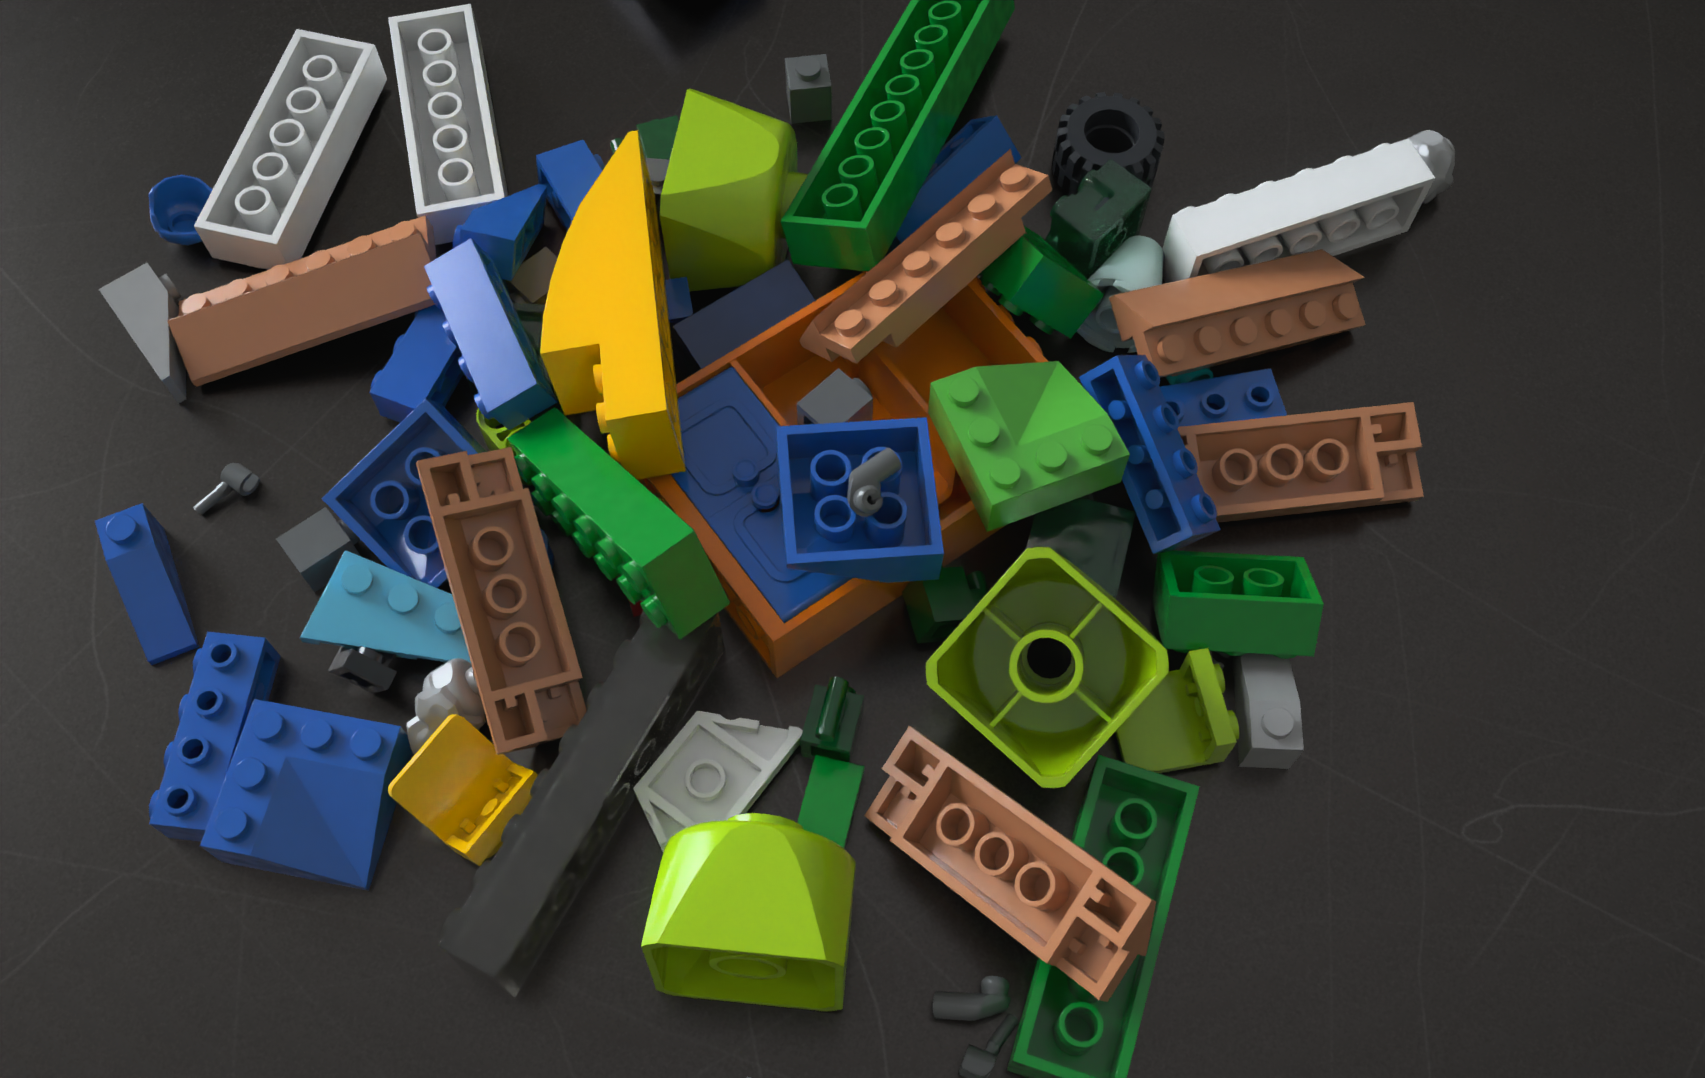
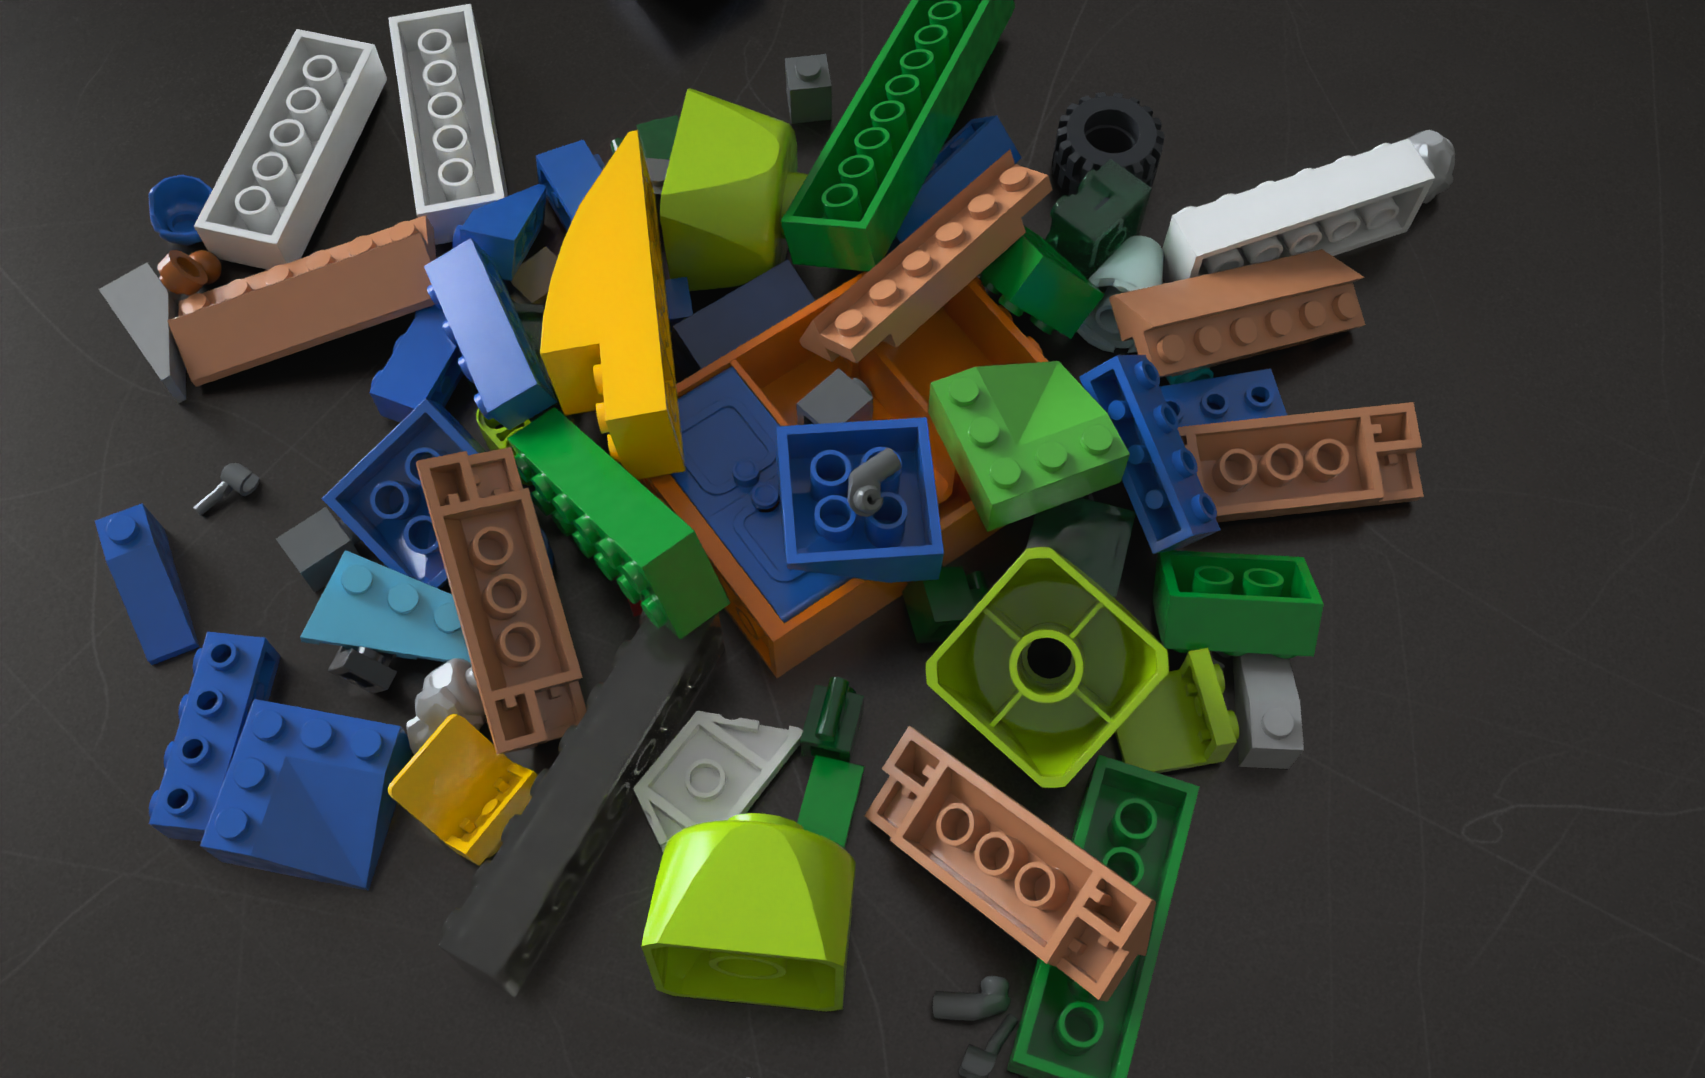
(190, 272): none -> dark orange plate

